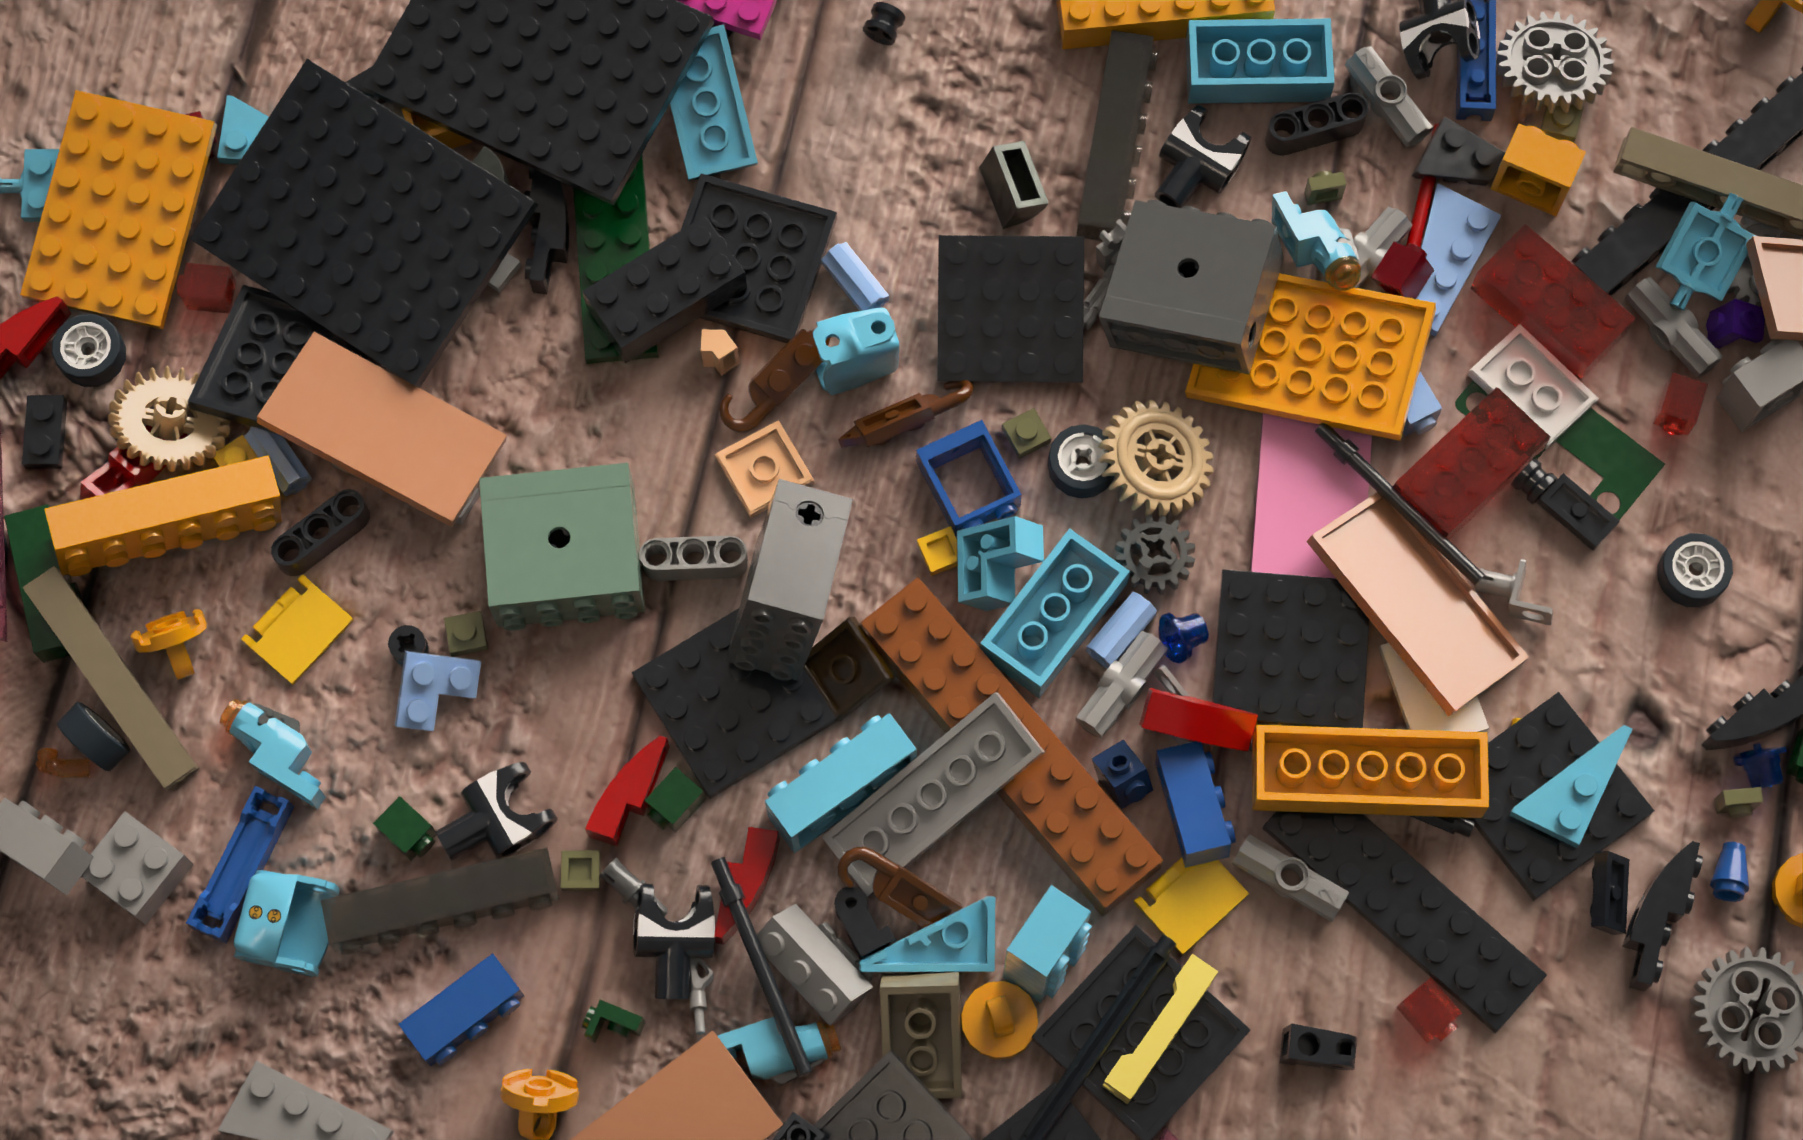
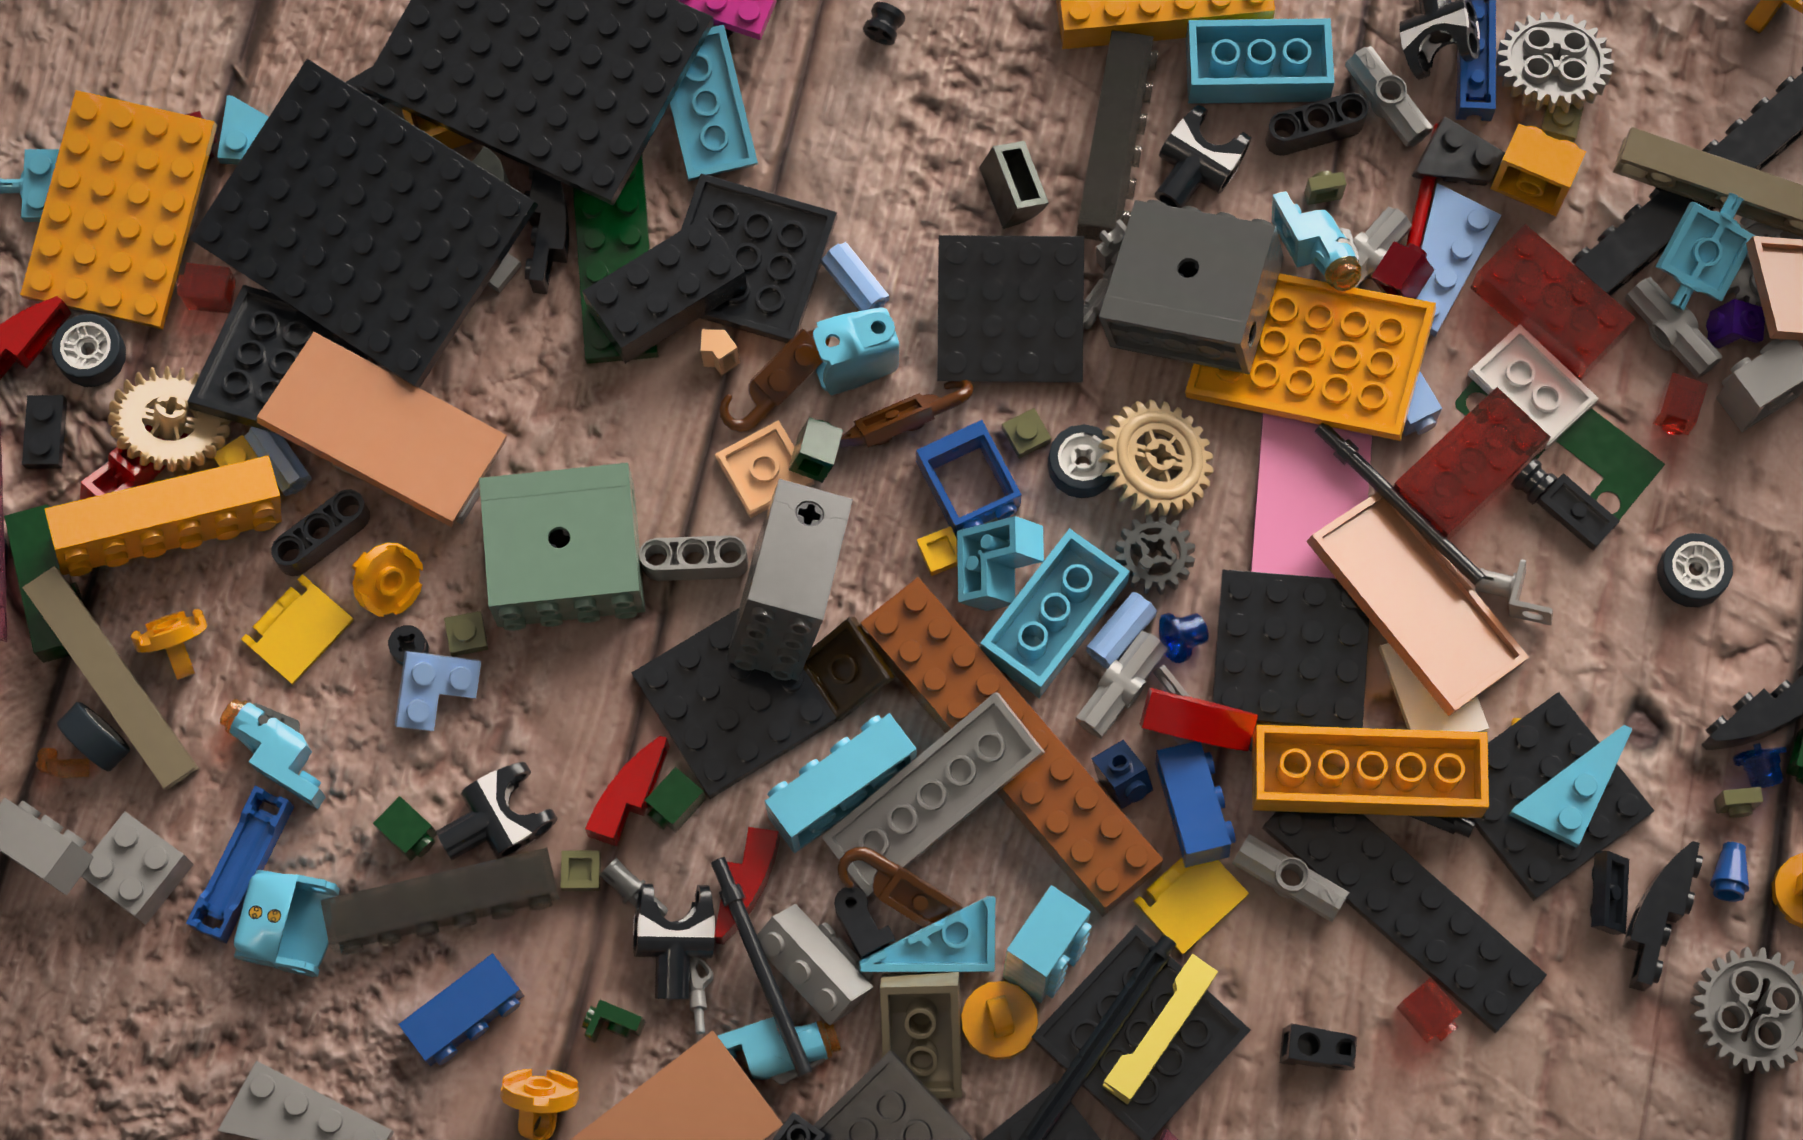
(387, 579): none -> light orange tile
(815, 449): none -> brick

